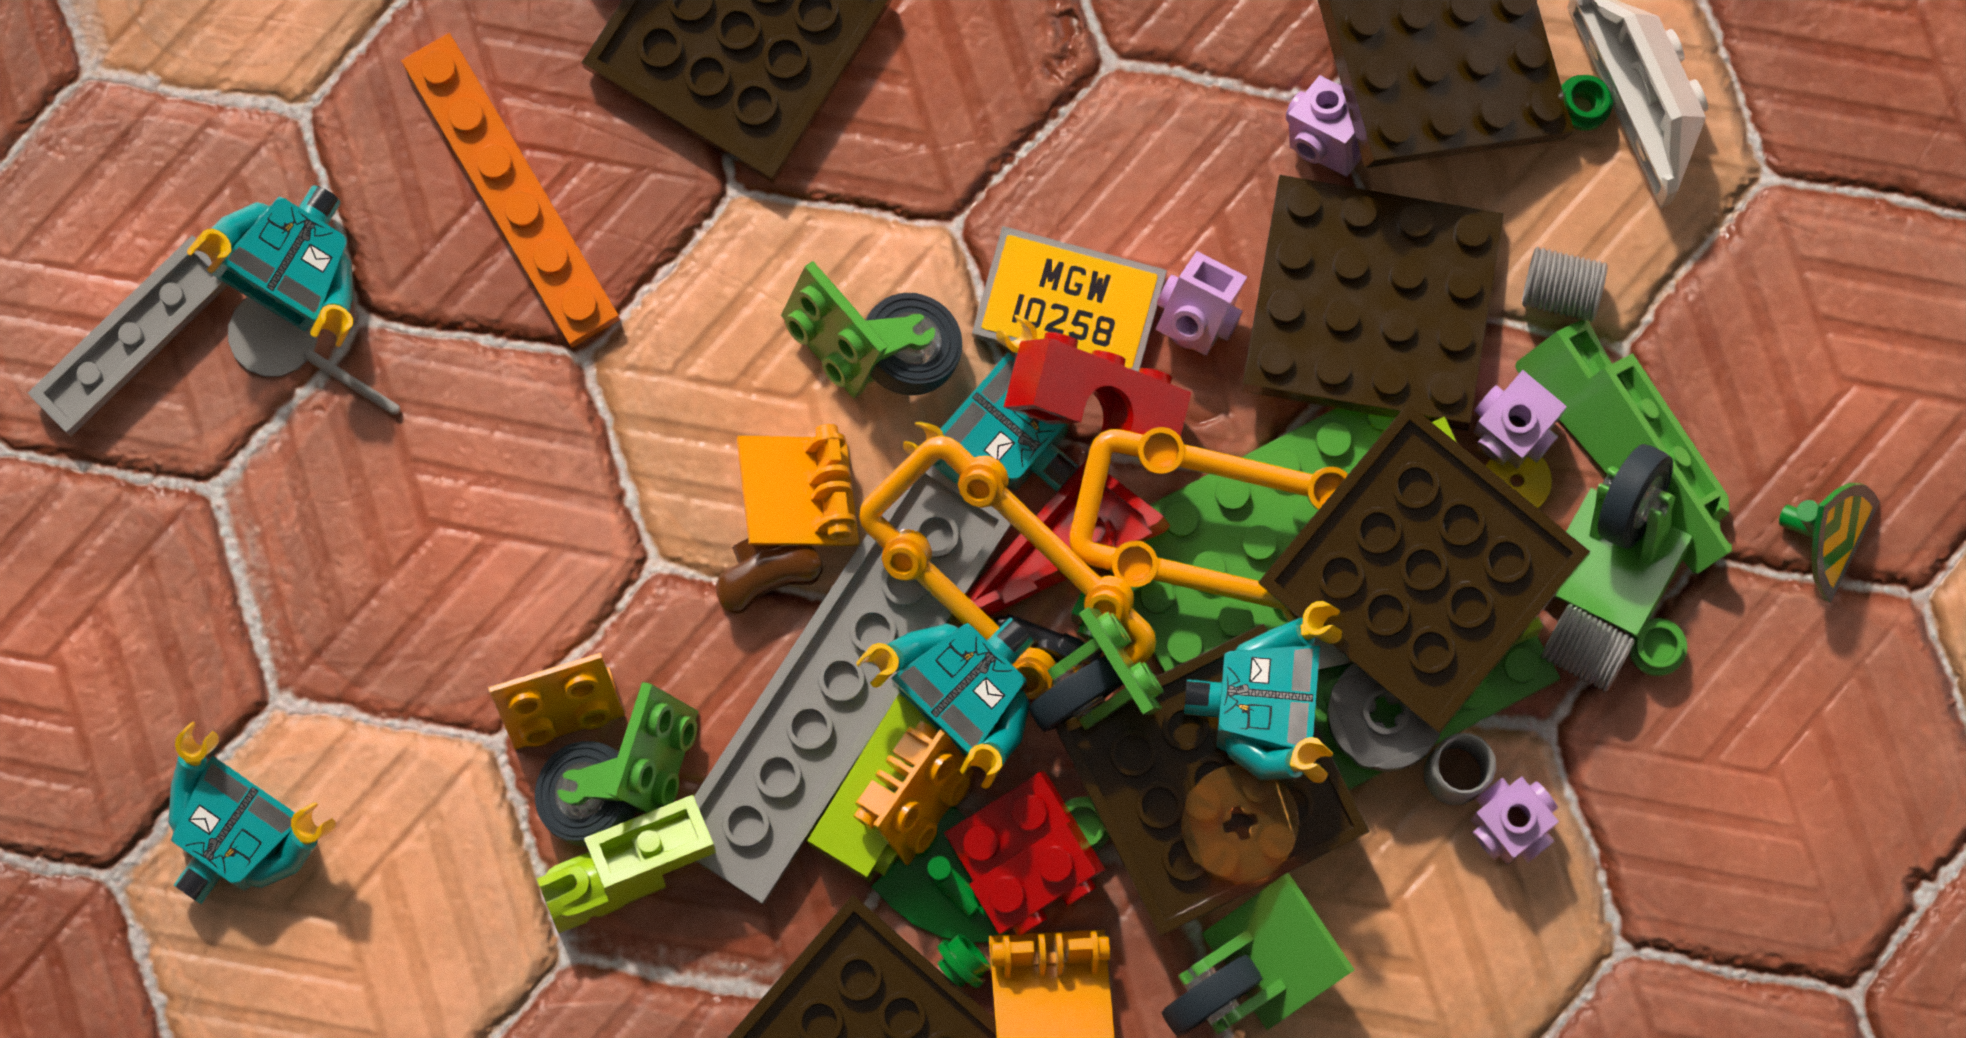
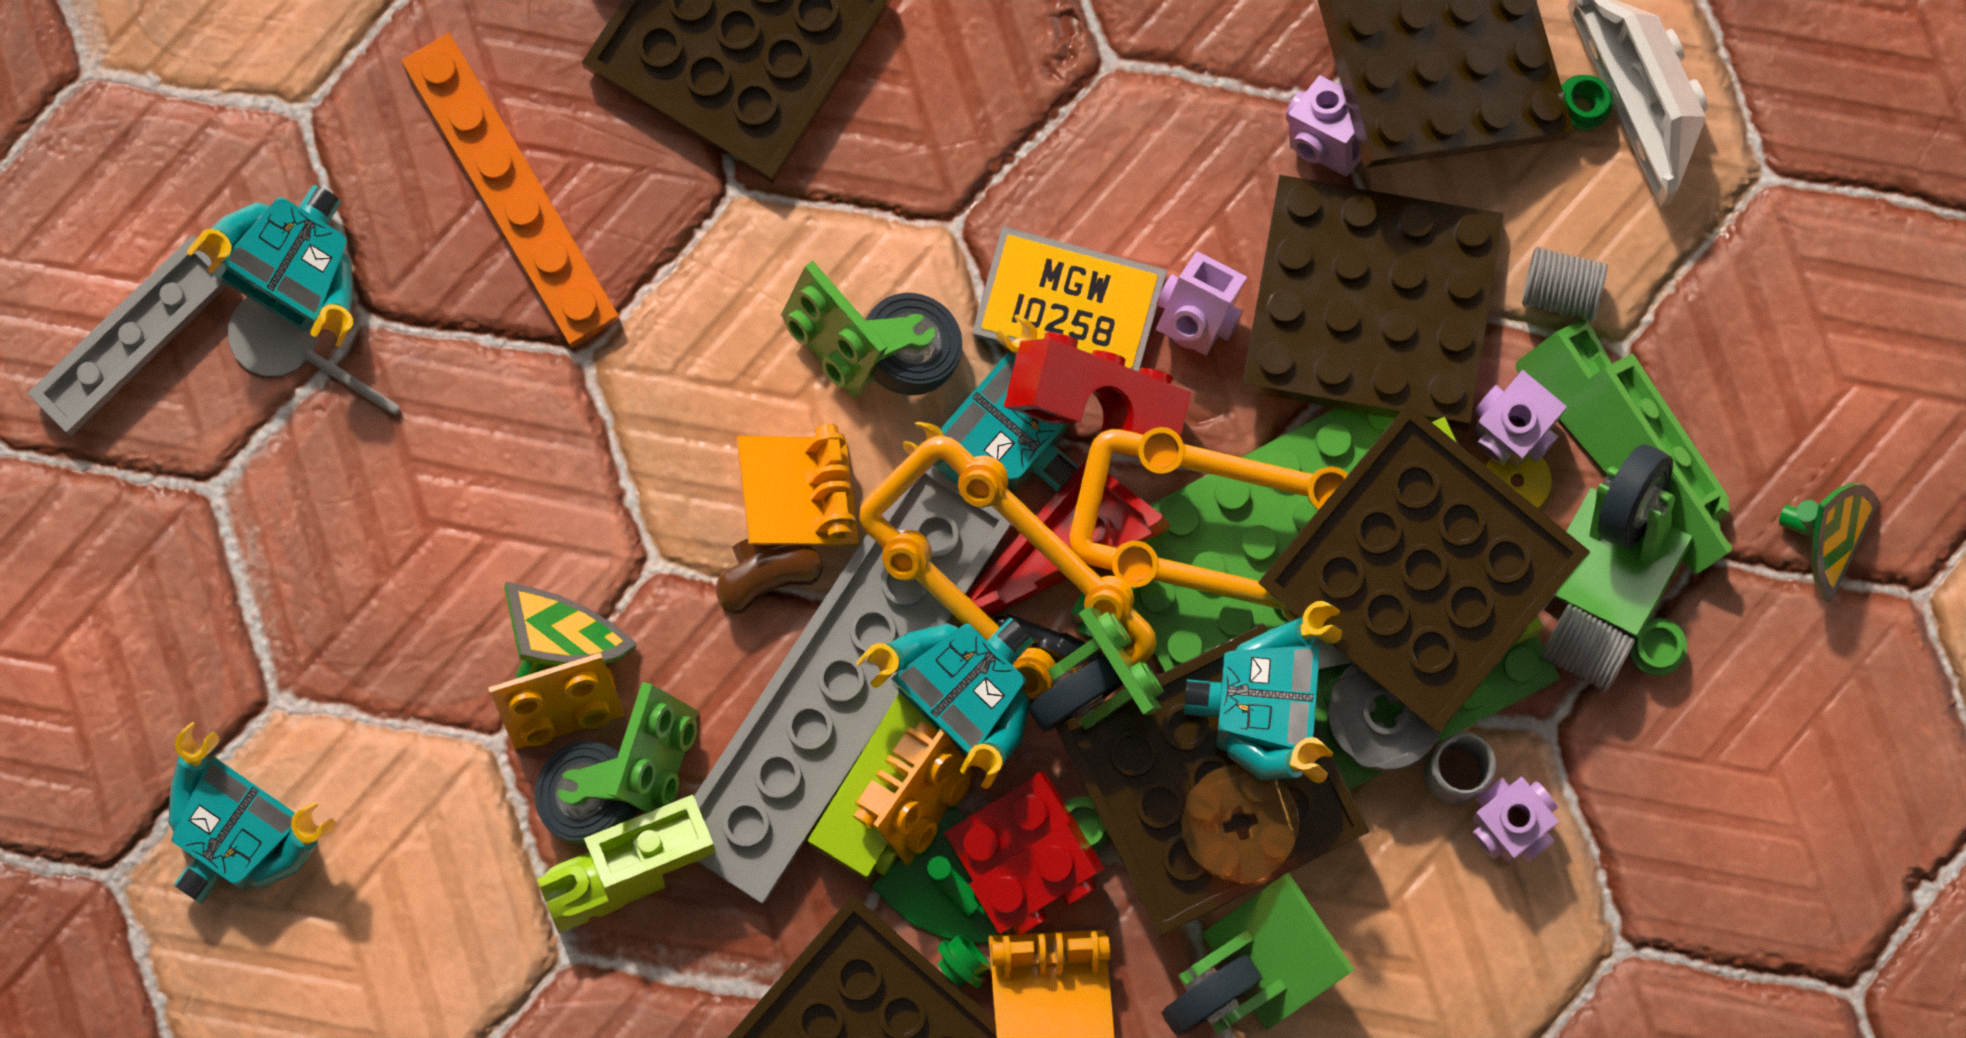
(559, 631): none -> shield

